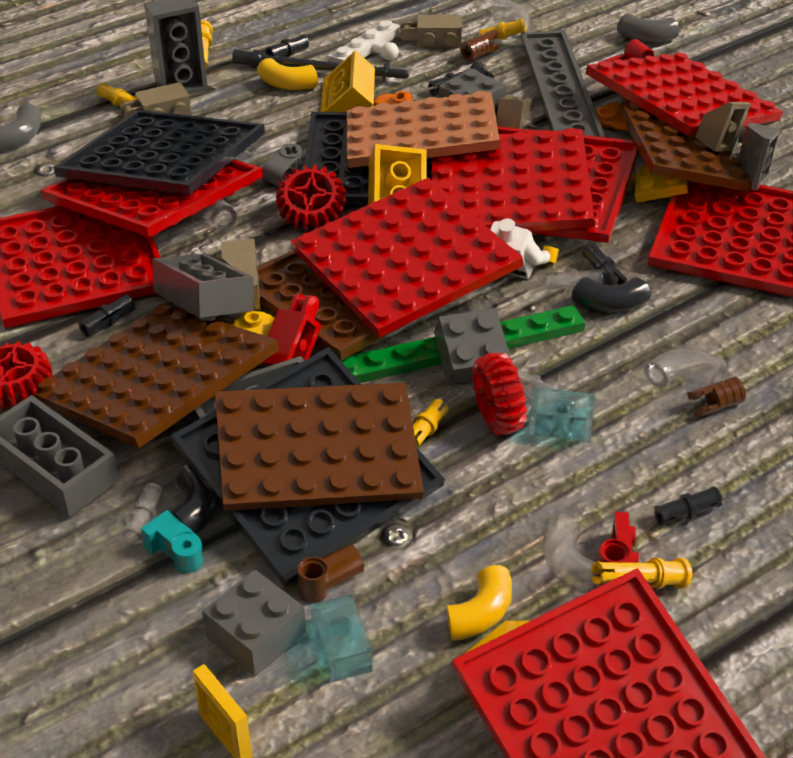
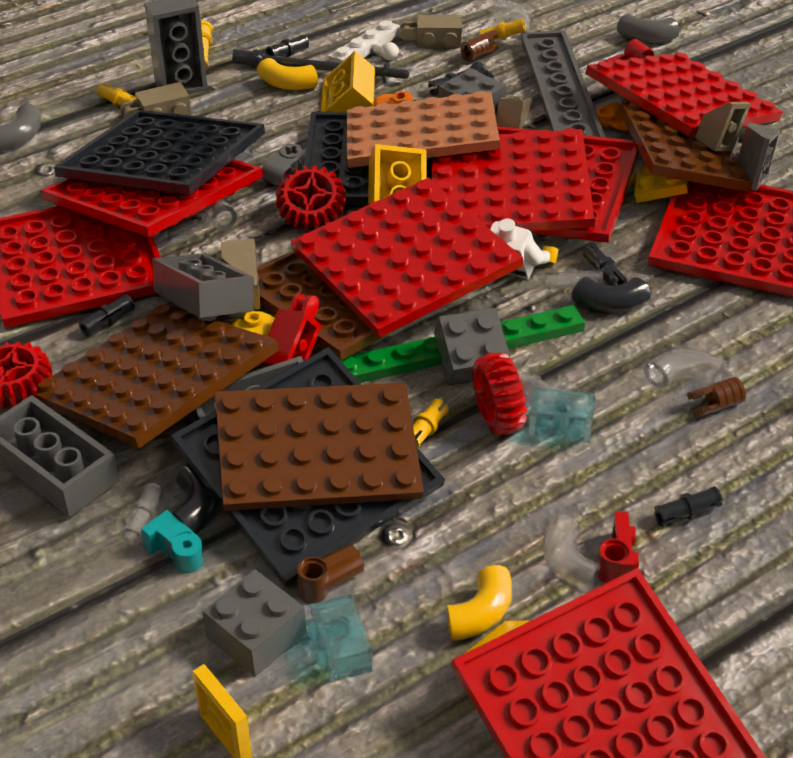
(655, 571): yellow pin -> none

